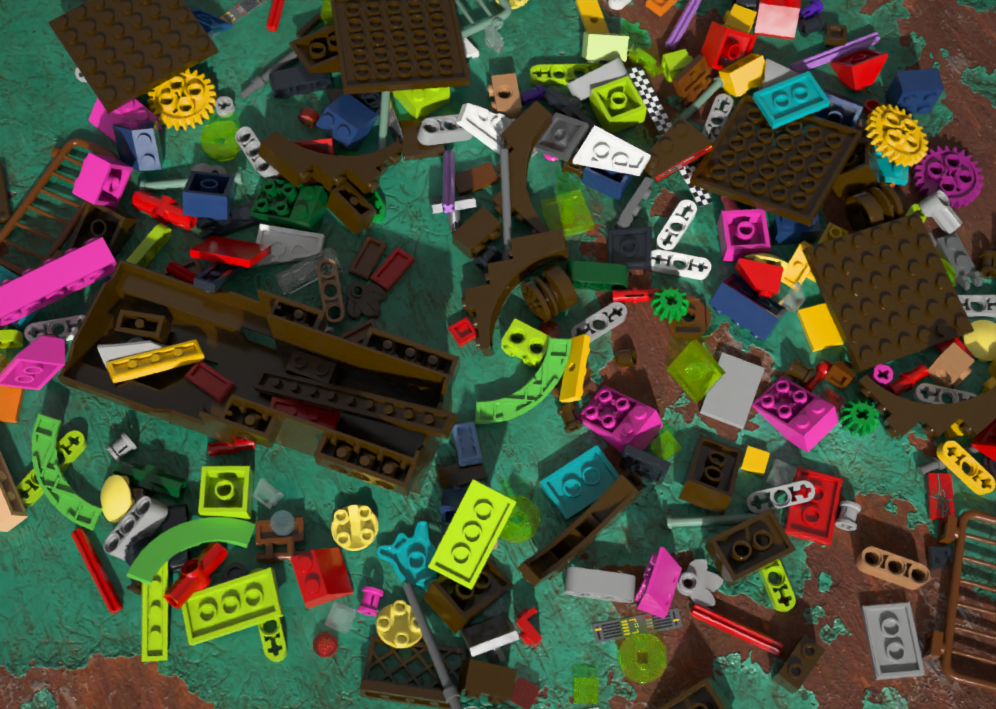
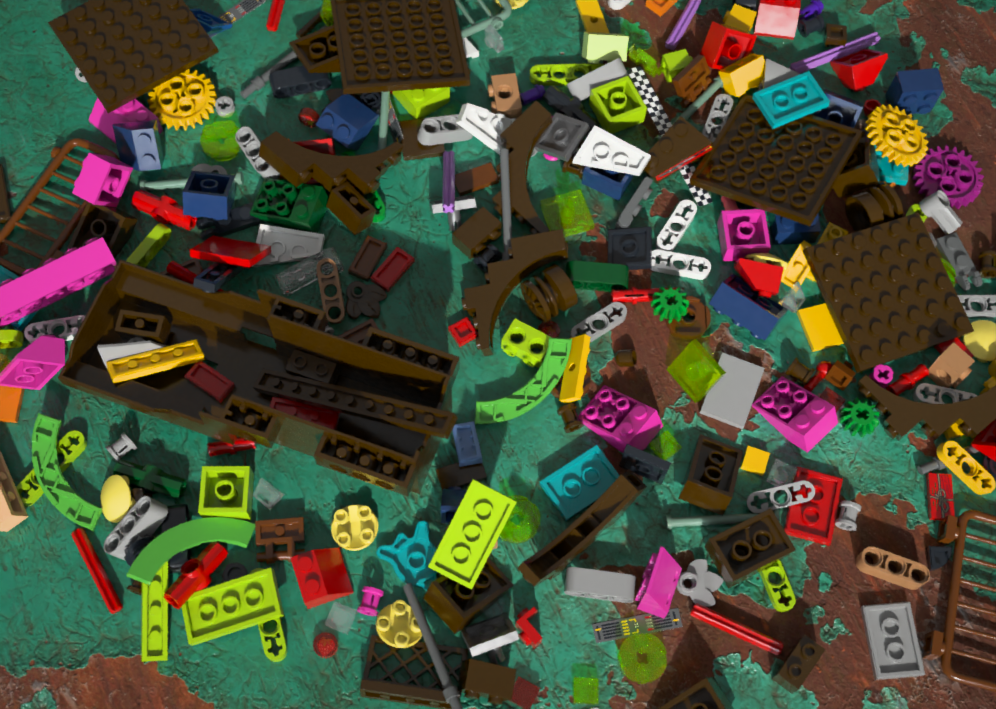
(282, 522): clear light blue tile -> none

